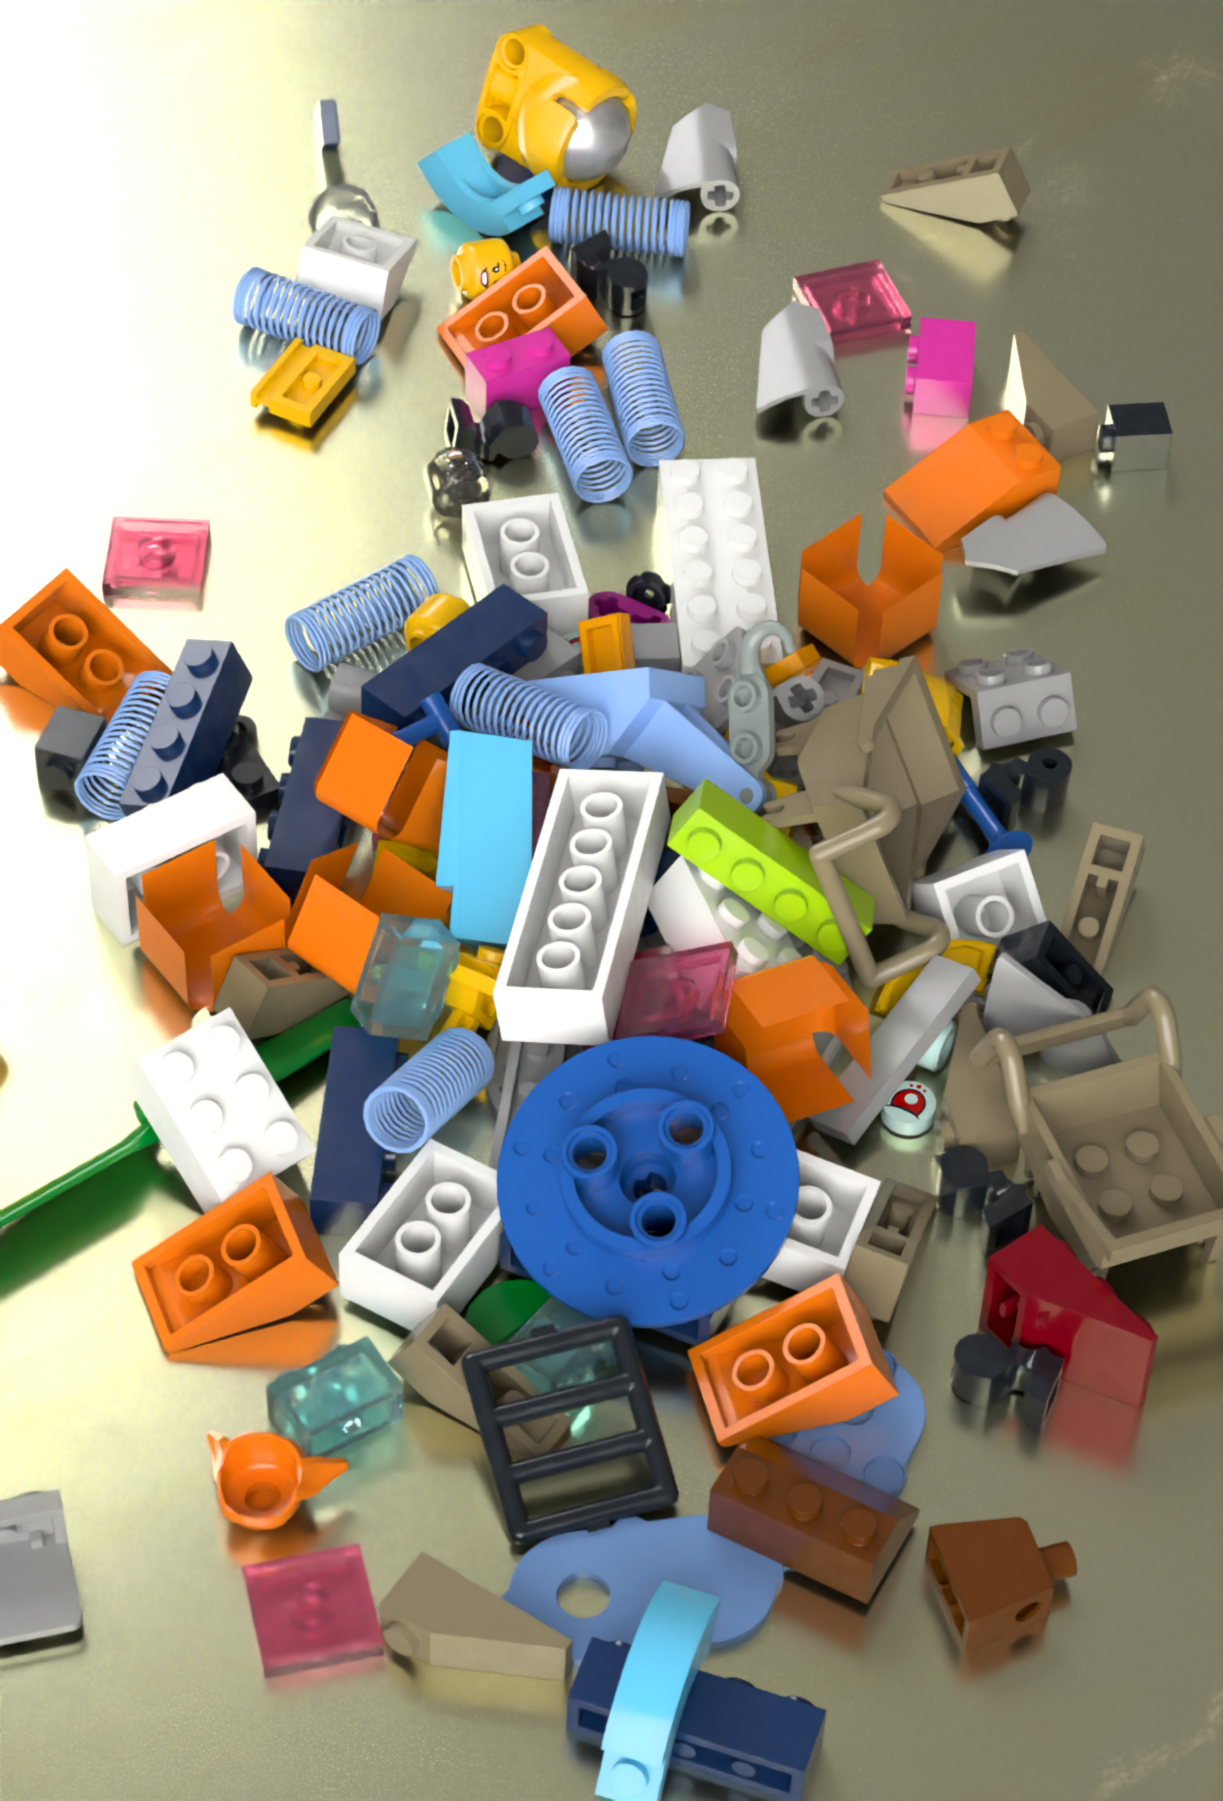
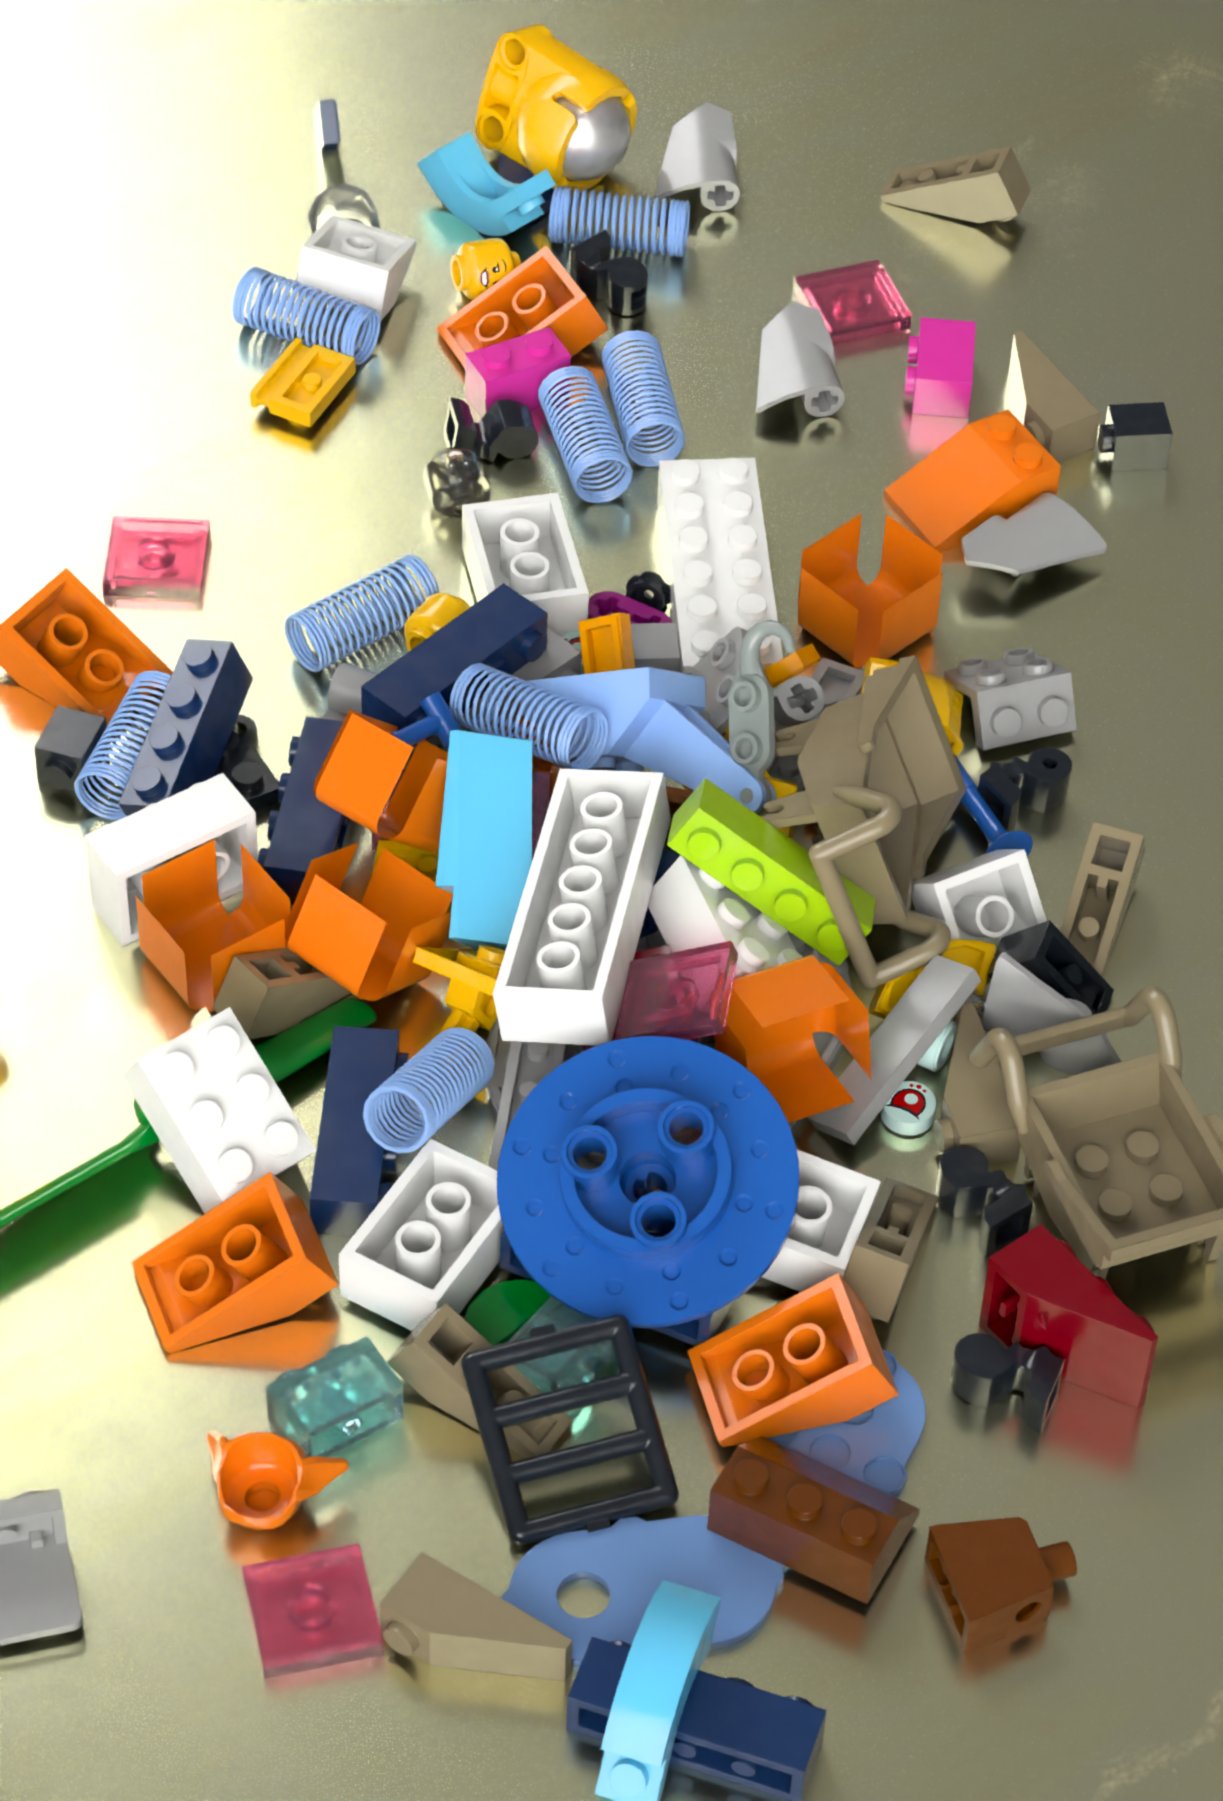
(405, 977): clear light blue brick -> none

